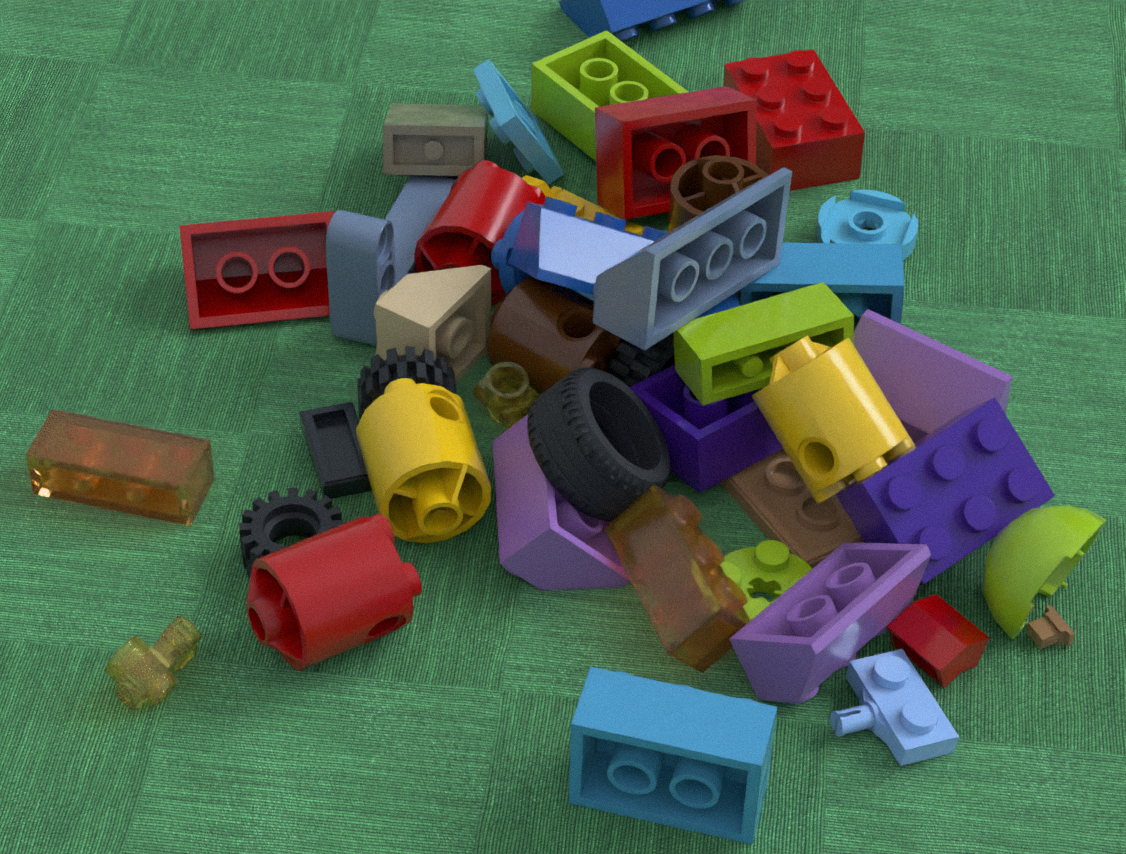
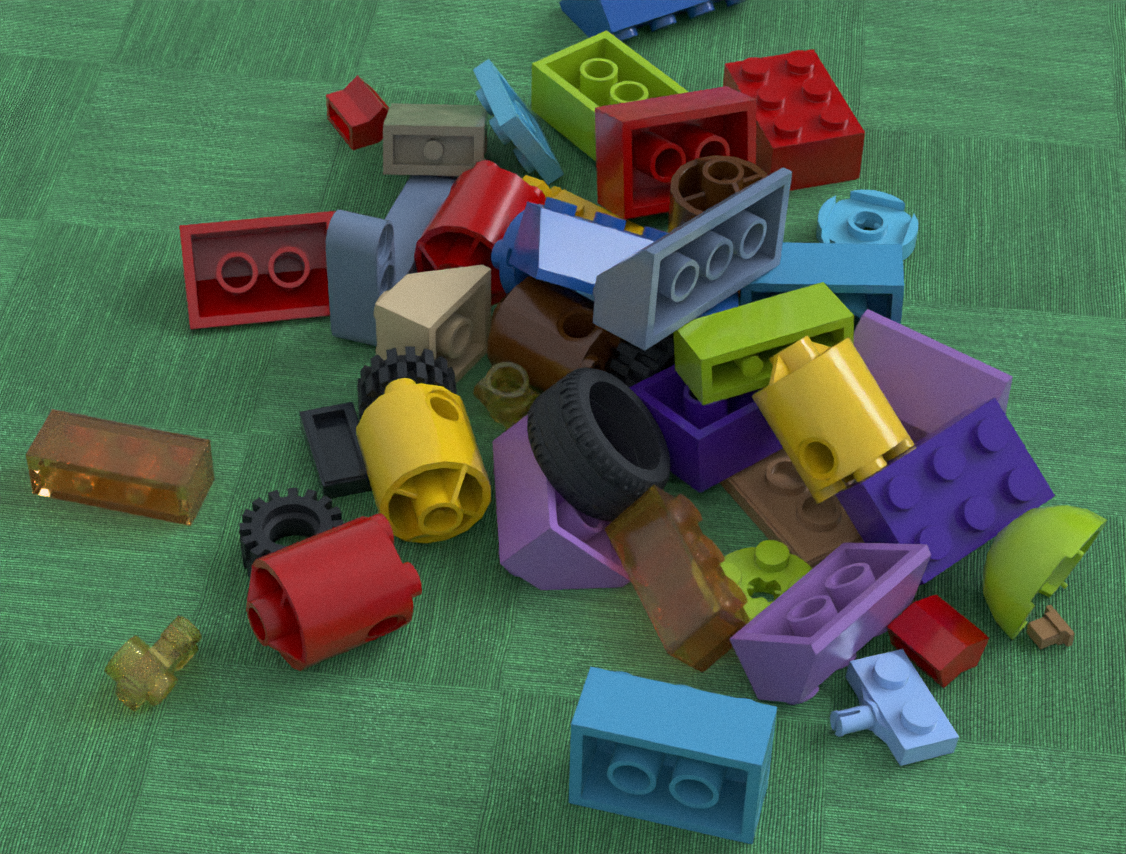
(357, 113): none -> red piece

